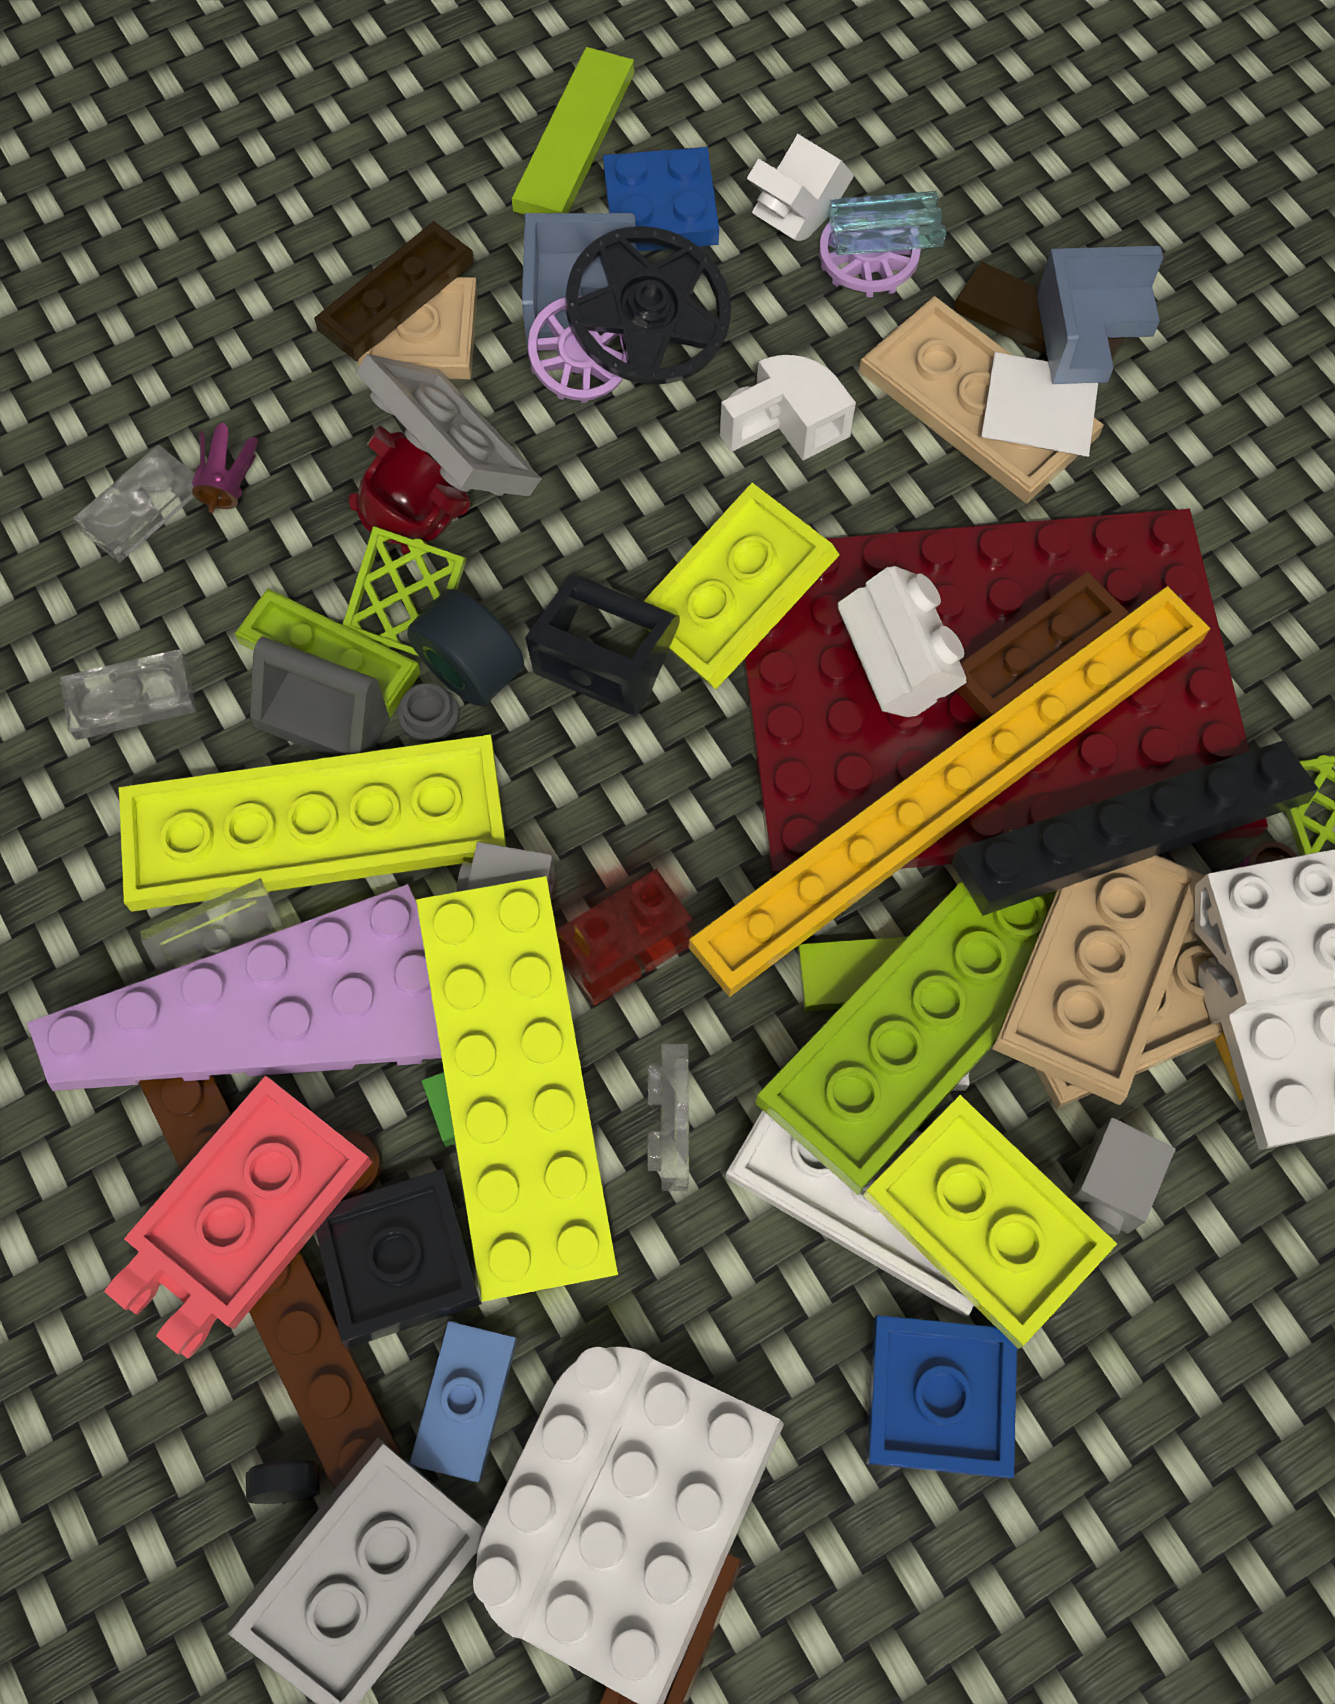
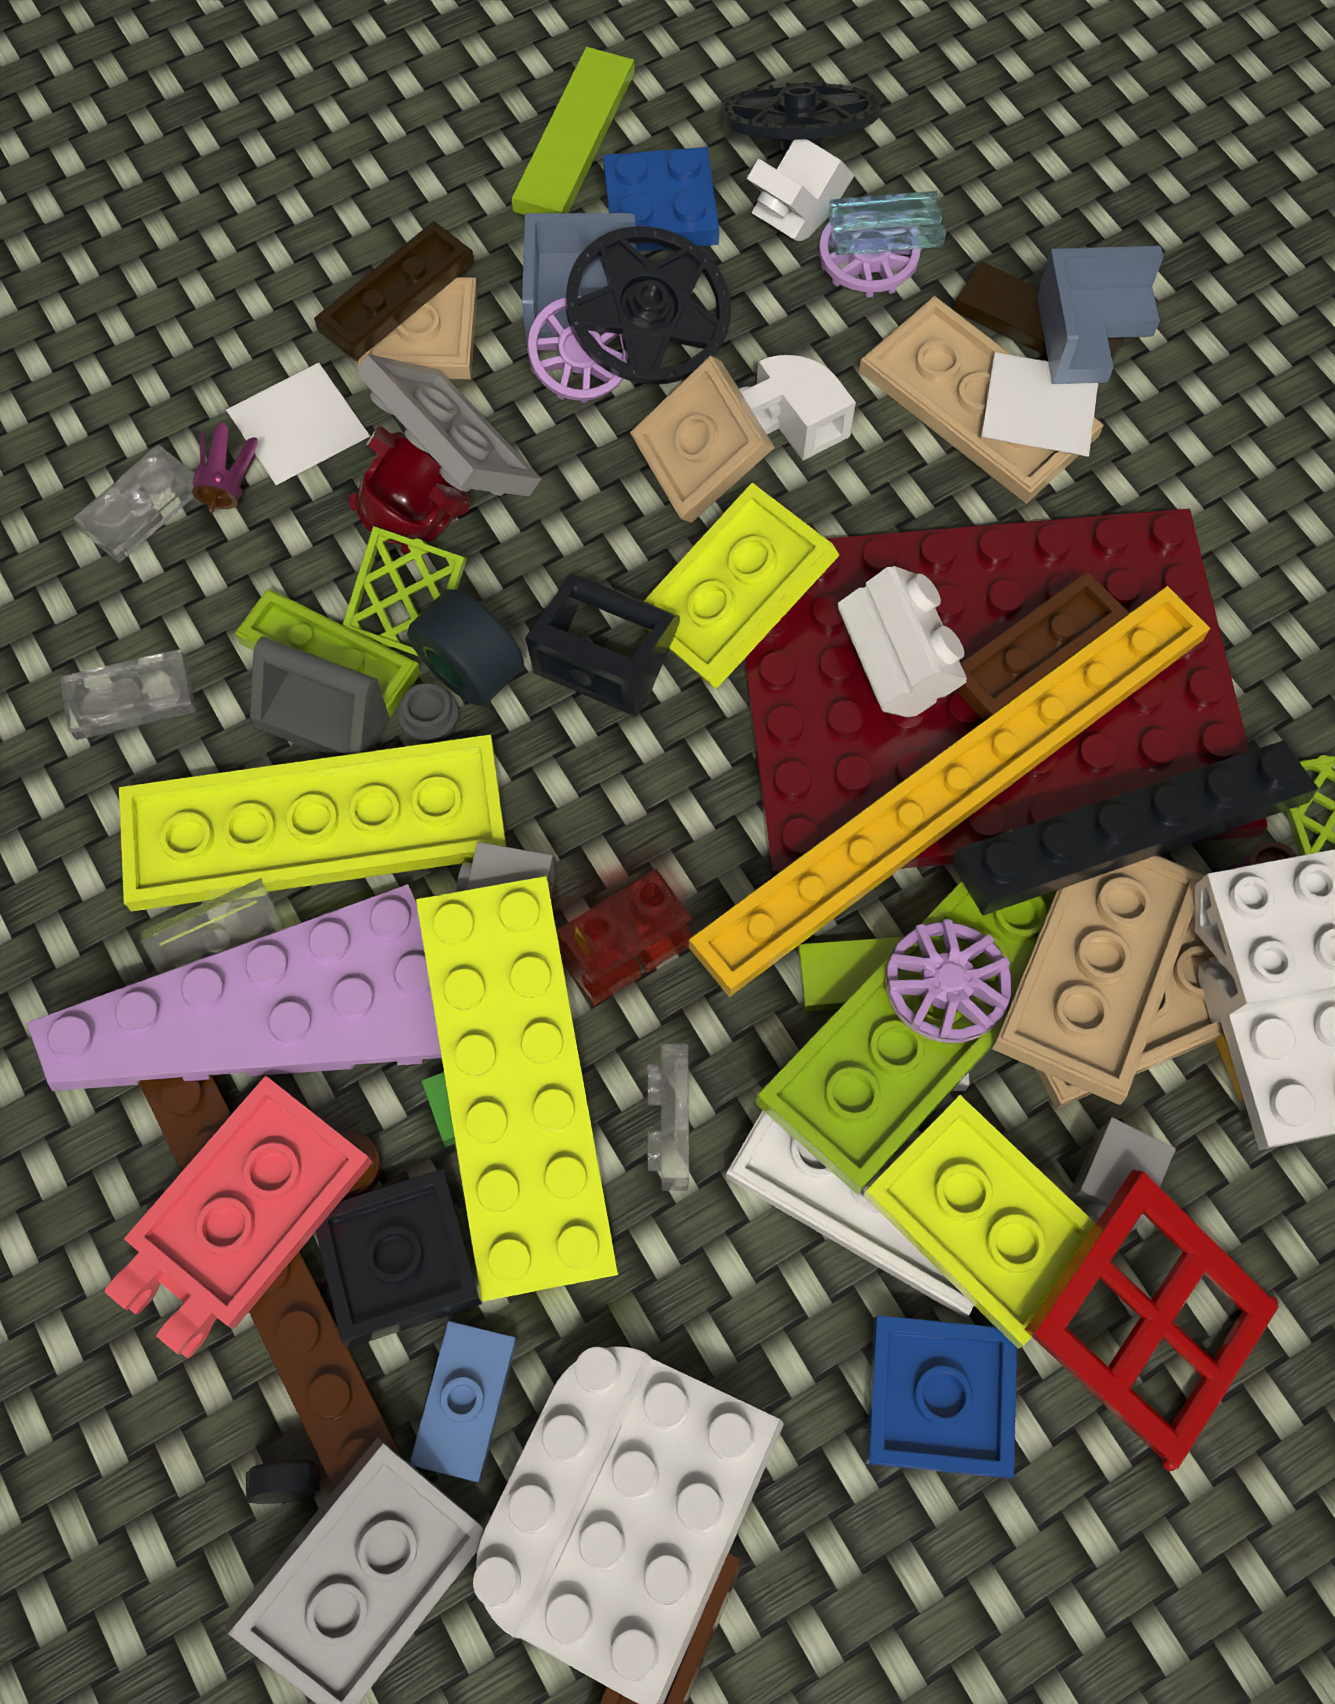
(298, 423): none -> white sticker
(701, 439): none -> tan tile
(800, 111): none -> black wheel
(948, 981): none -> lavender wheel
(1157, 1316): none -> red window

